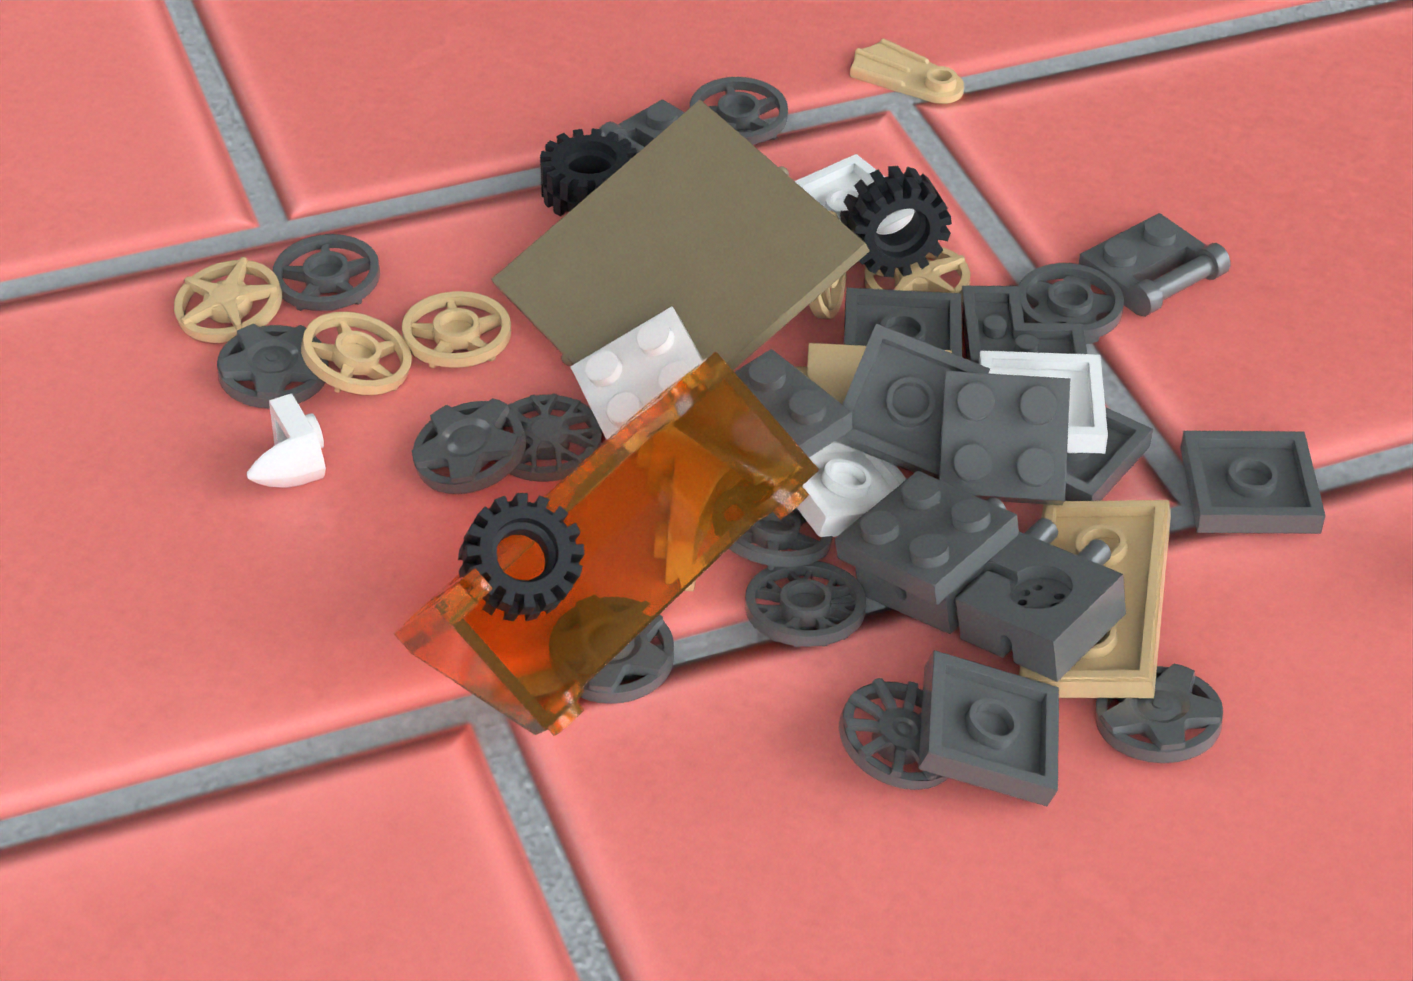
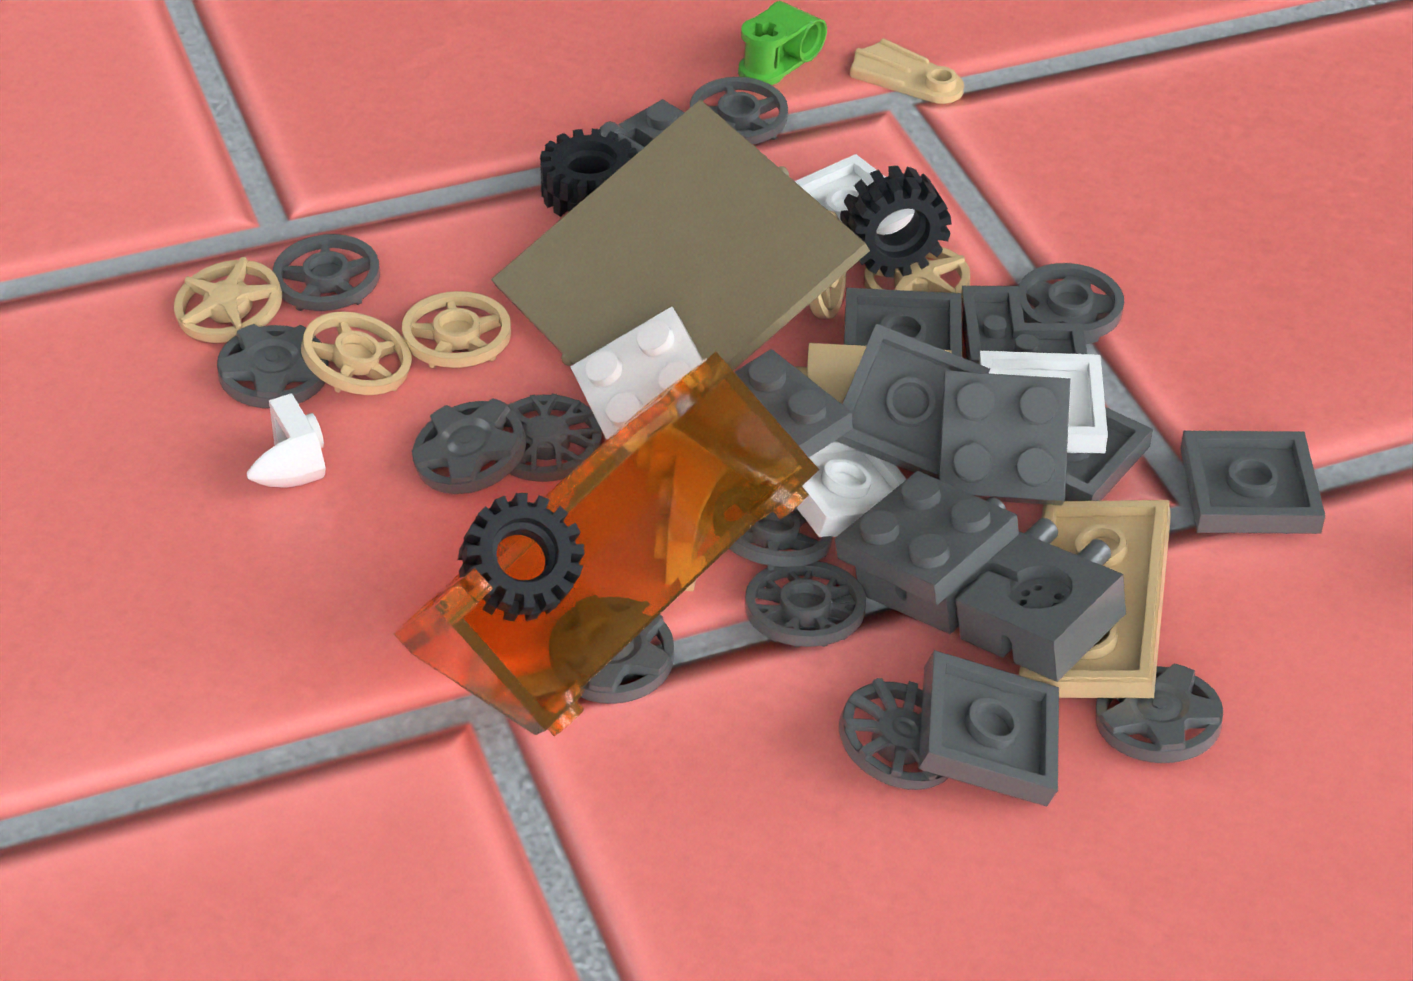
(780, 42): none -> bright green piece
(1153, 250): dark grey plate -> none

